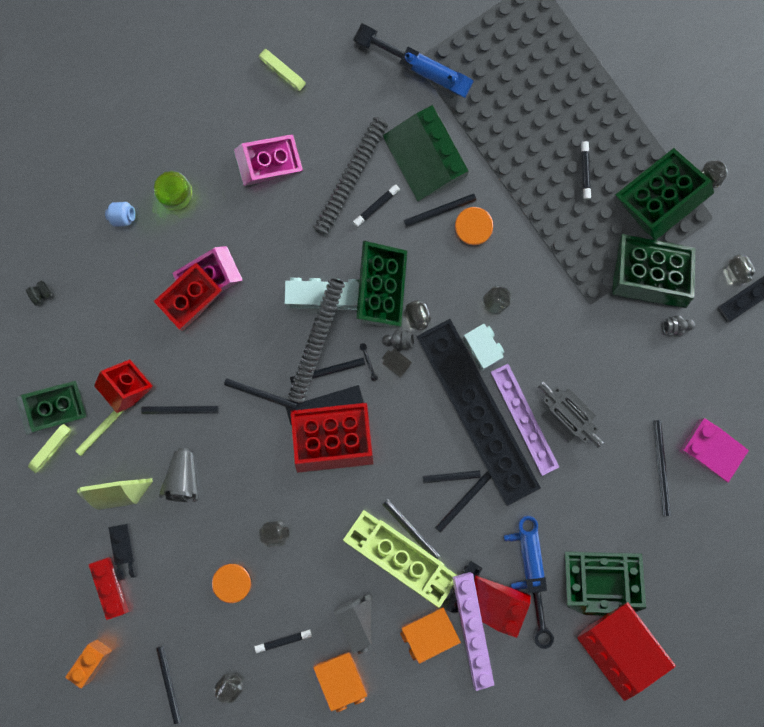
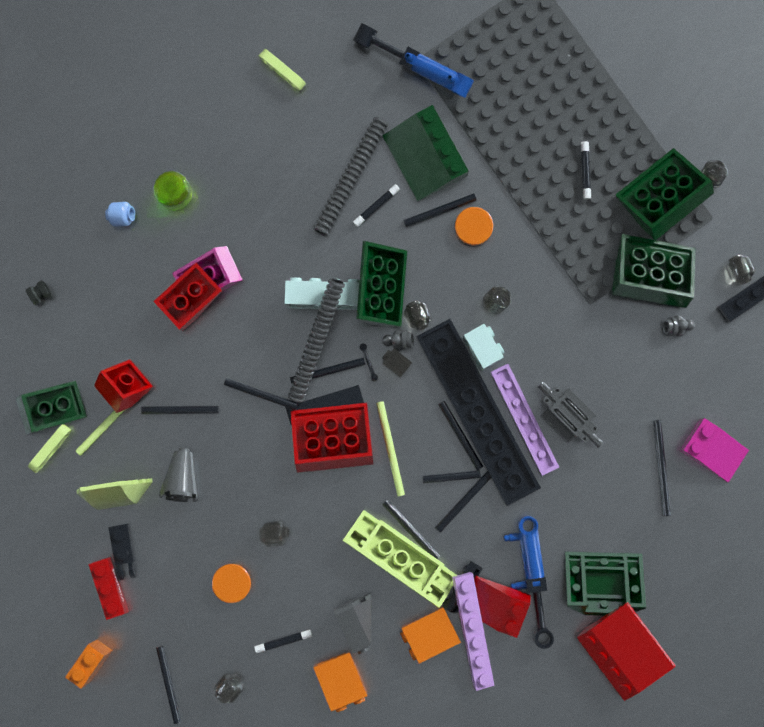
(267, 159): dark pink slope -> none
(390, 448): none -> yellowish green piece
(460, 434): none -> black bar

